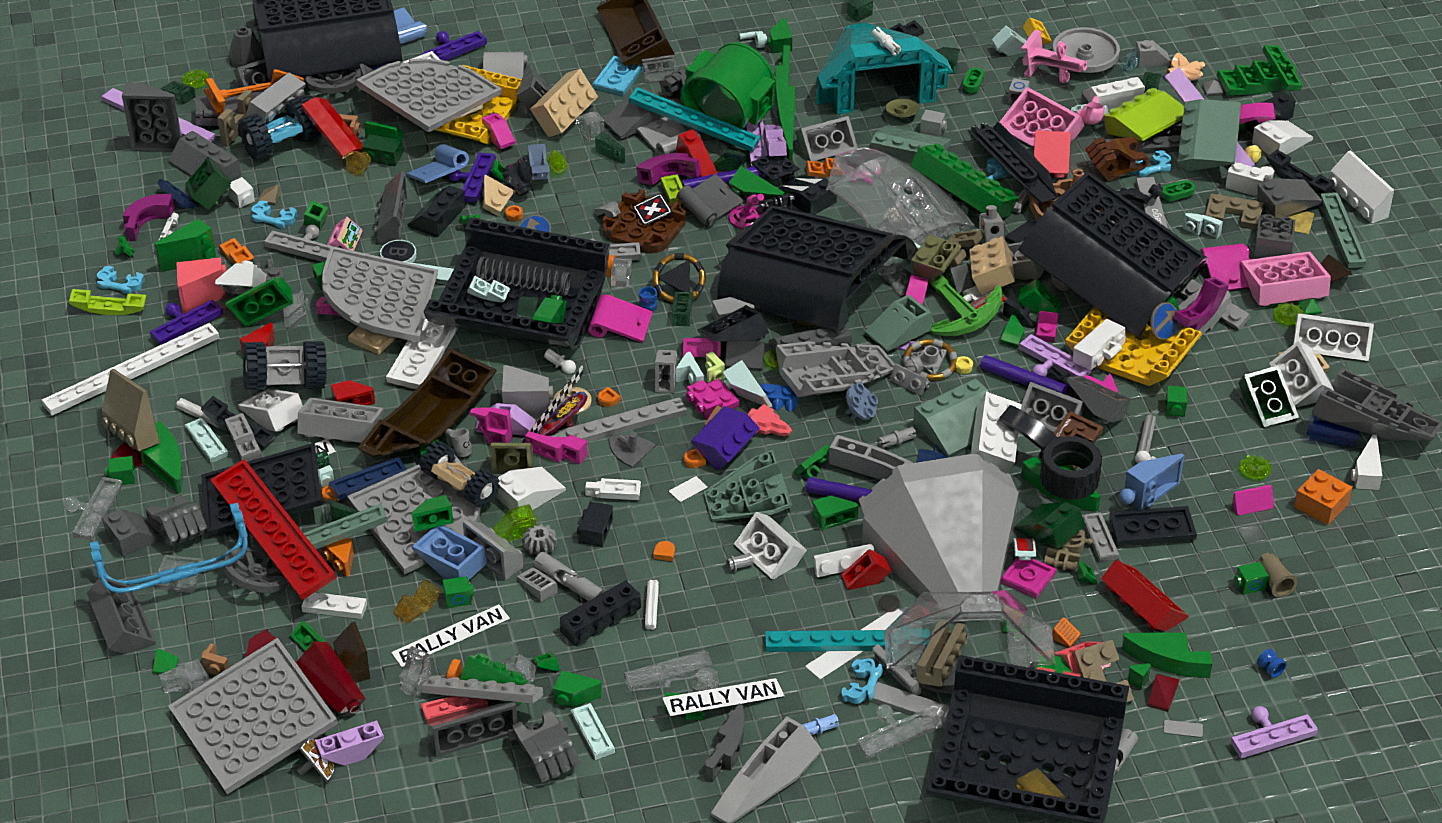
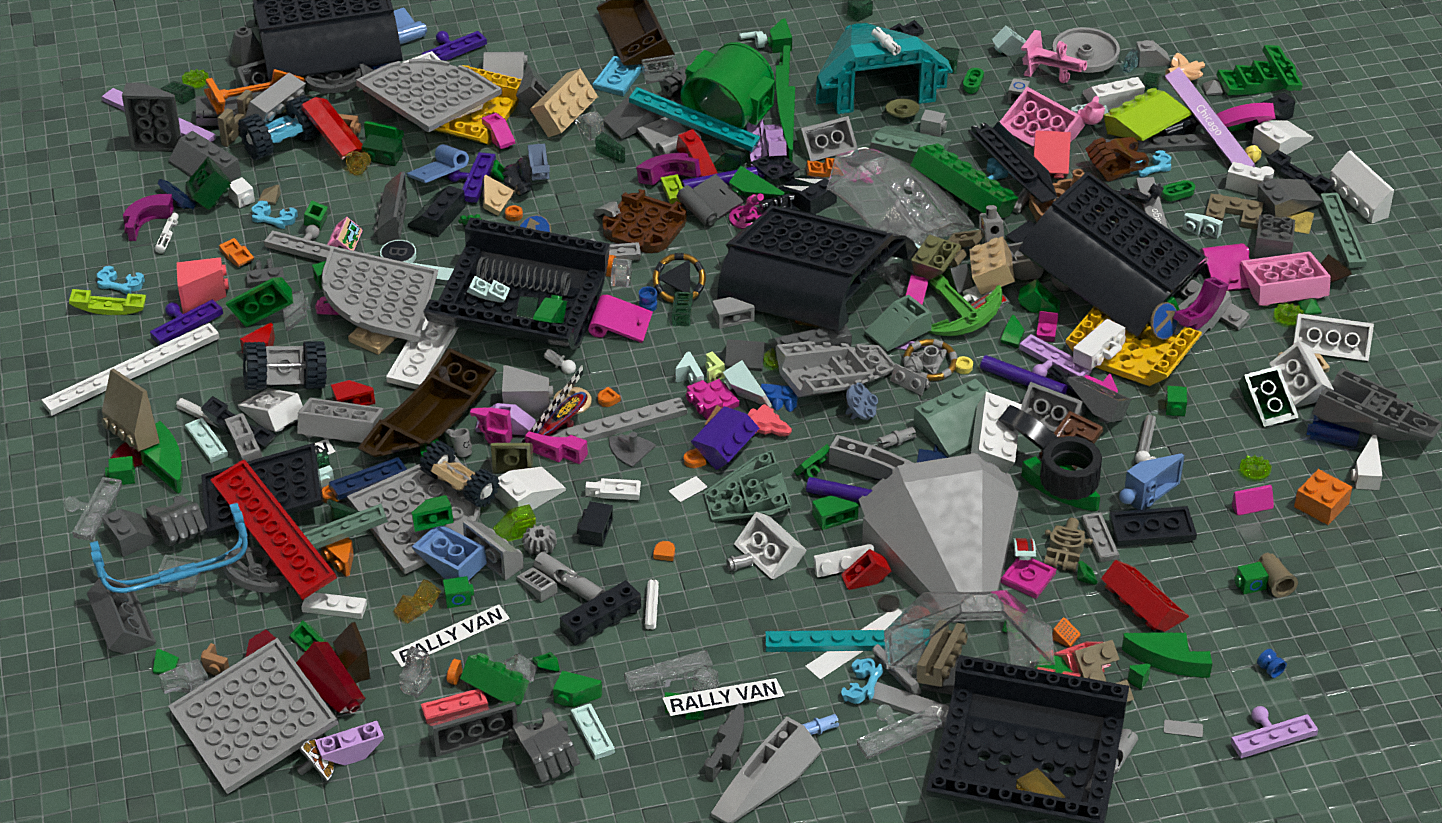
(124, 247): green plant -> none
(186, 244): green slope -> none
(241, 278): white slope -> none
(486, 690): light grey plate -> none
(556, 161): clear neon green wheel -> none
(652, 209): black sticker -> none
(665, 365): light grey torso -> none
(701, 346): dark pink panel -> none
(739, 325): black slope -> none
(1012, 308): black slope -> none
(1031, 25): yellow slope -> none
(1052, 523): dark green slope -> none
(1163, 692): dark red slope -> none
(1209, 134): sand green slope -> none

